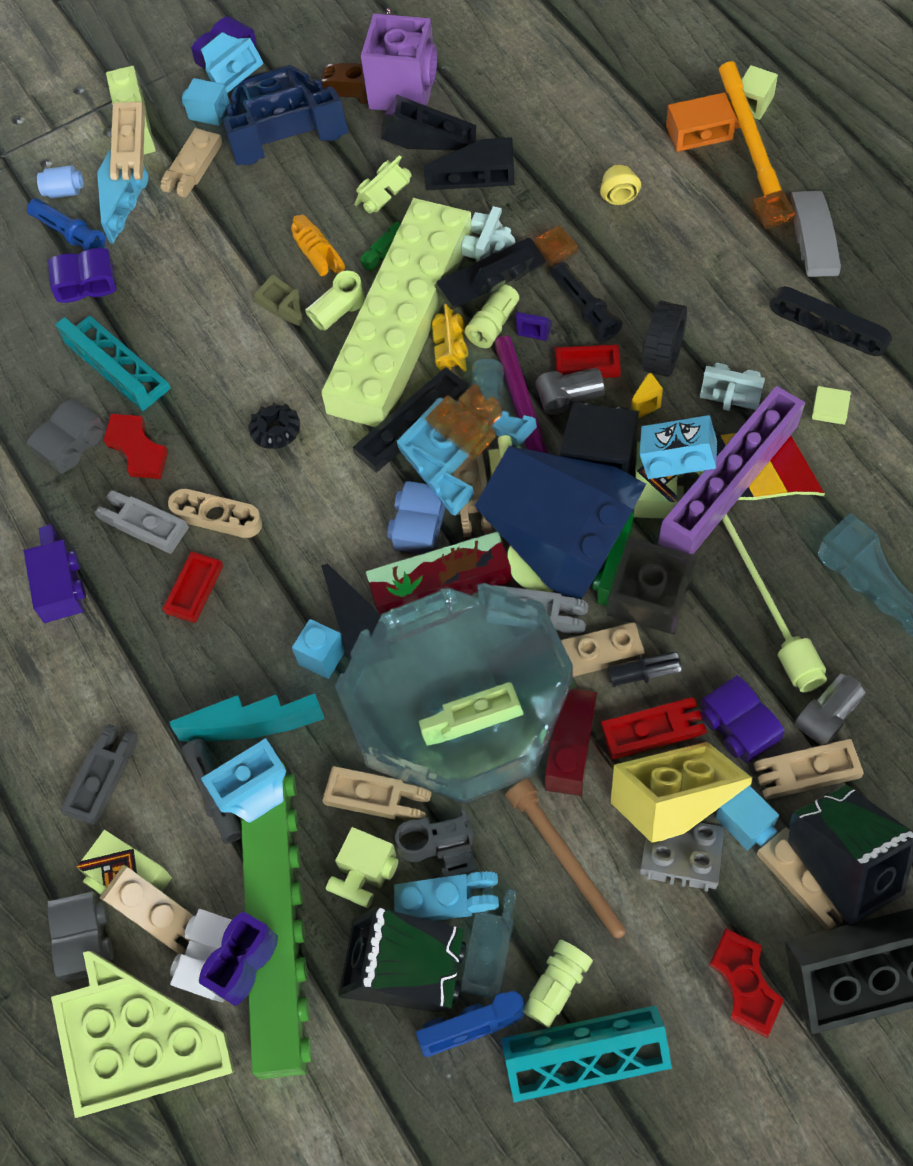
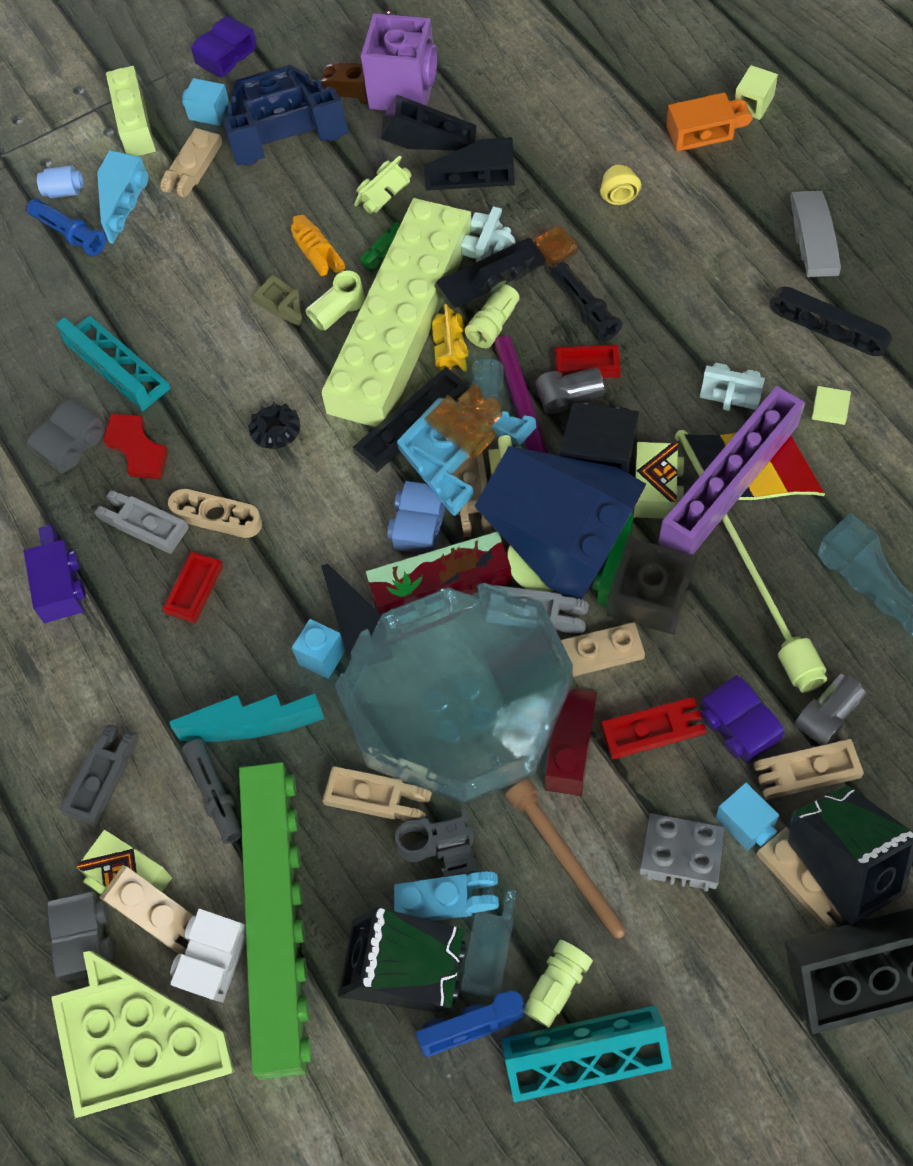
(82, 275): dark purple brick -> none
(127, 140): tan hinge -> none
(230, 60): medium azure slope -> none
(243, 951): dark purple brick -> none
(248, 783): medium azure slope -> none
(364, 860): yellowish green brick -> none
(472, 714): yellowish green hinge -> none
(533, 326): dark purple slope -> none
(644, 668): black axle -> none
(648, 396): yellow slope -> none
(664, 338): black tyre -> none
(675, 789): light yellow slope -> none
(678, 447): medium azure brick -> none
(734, 88): light orange piece -> none
(753, 1000): red tile -> none
(773, 209): clear orange plate -> none

